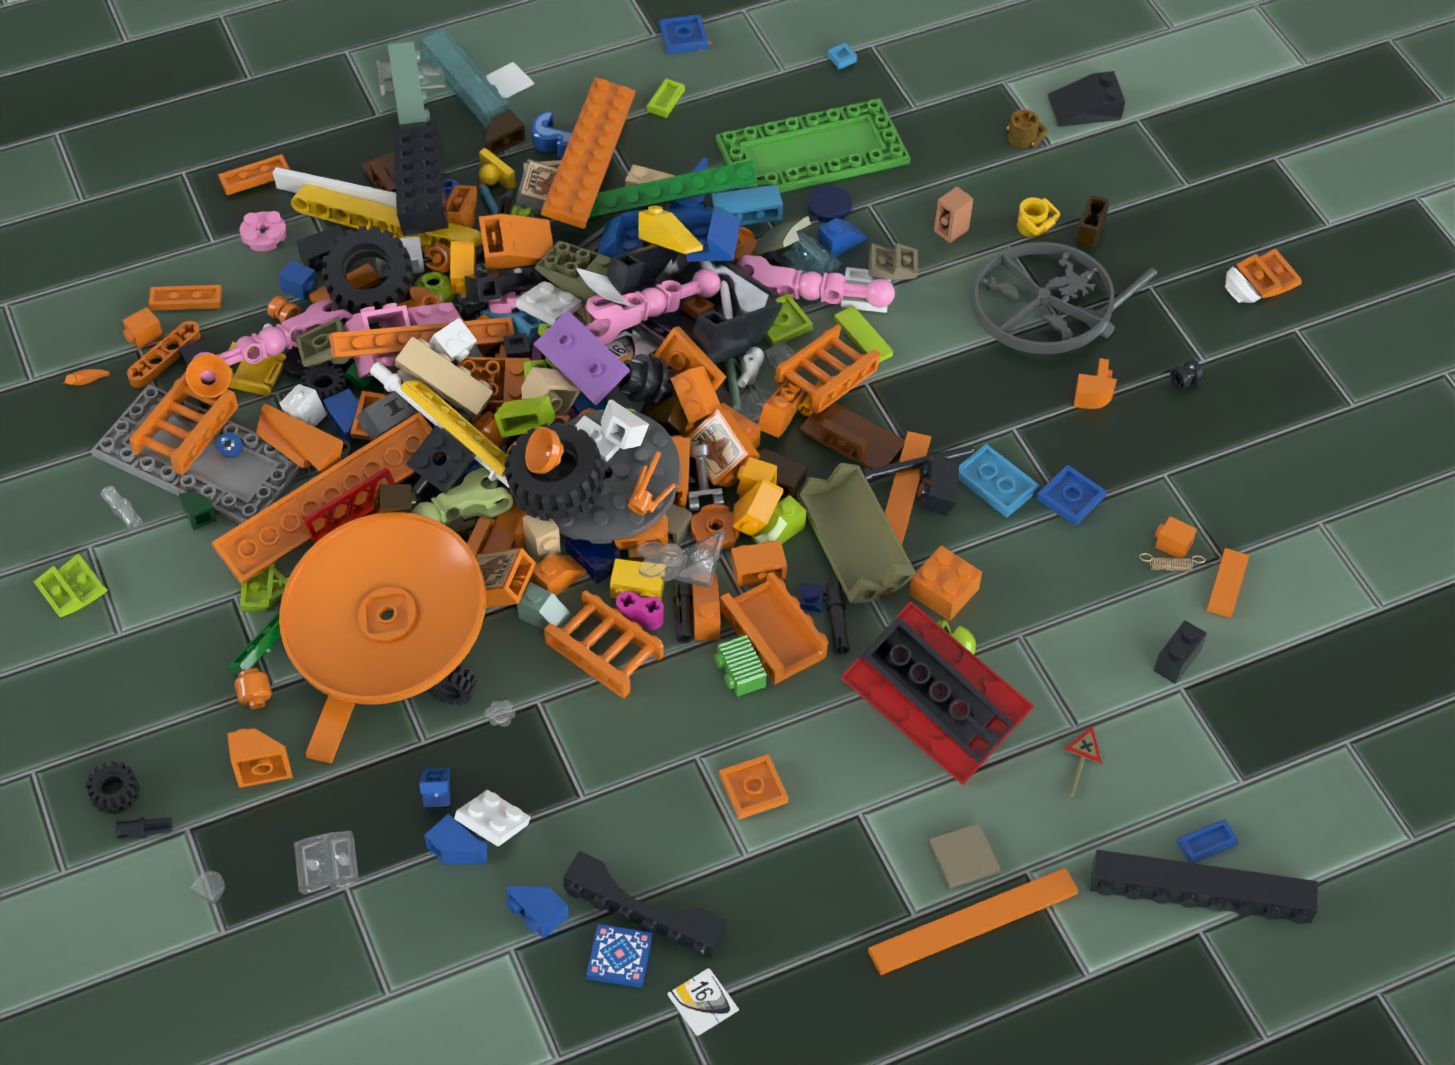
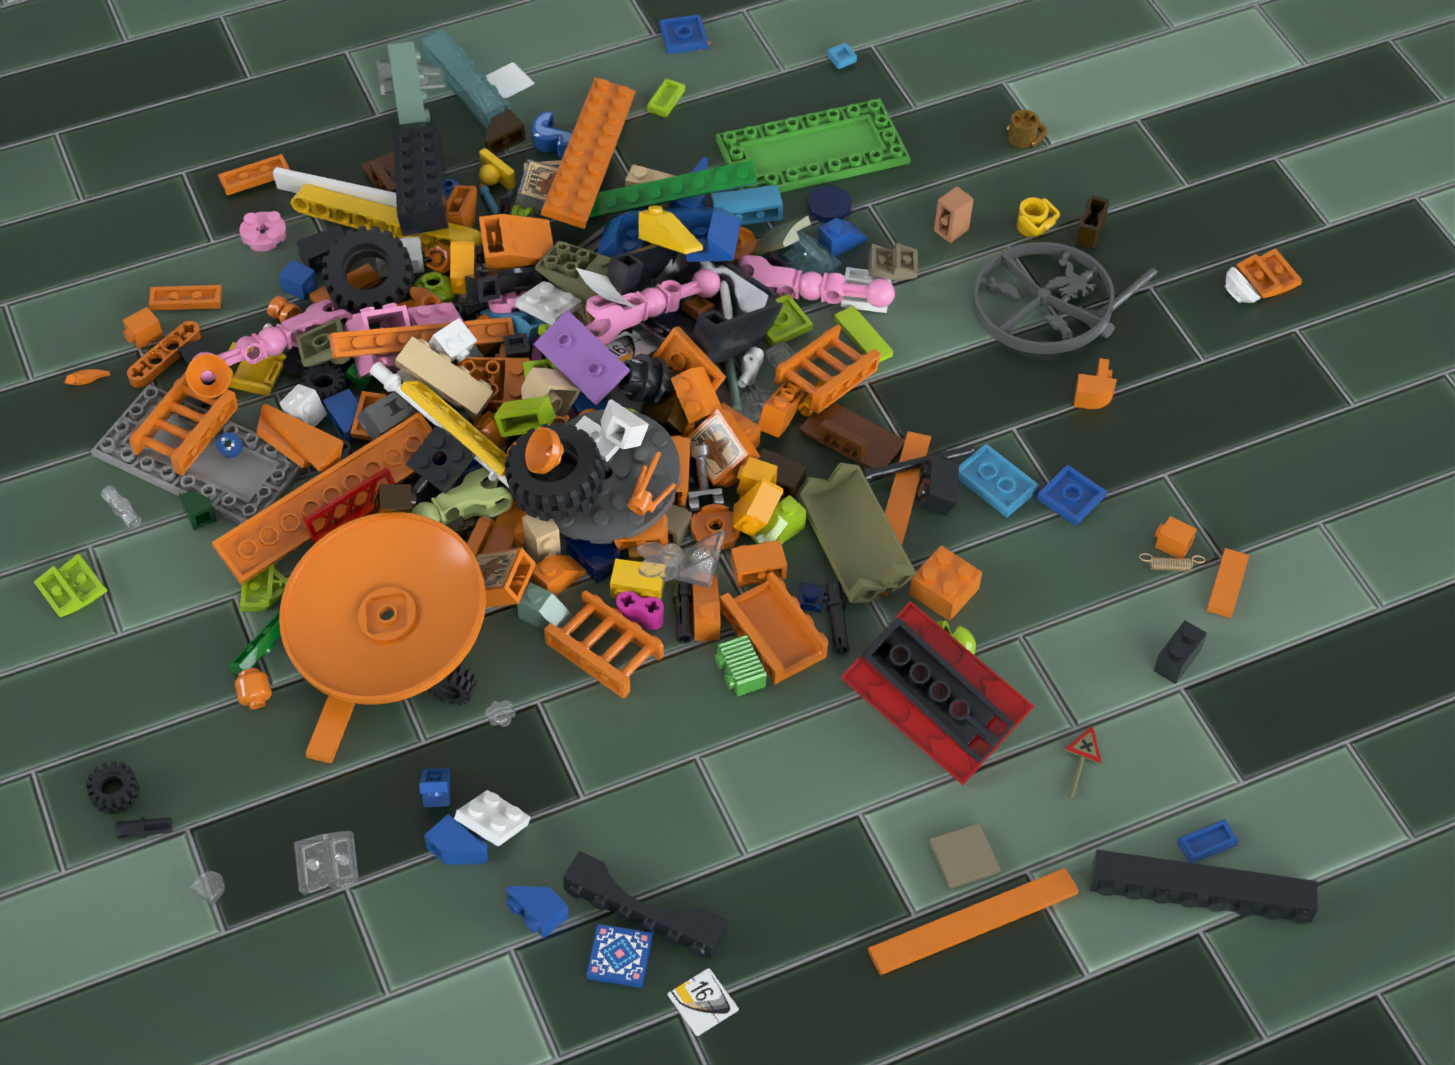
(257, 758): orange slope -> none
(753, 786): orange plate -> none
(1088, 100): black slope -> none
(1188, 373): black wheel -> none

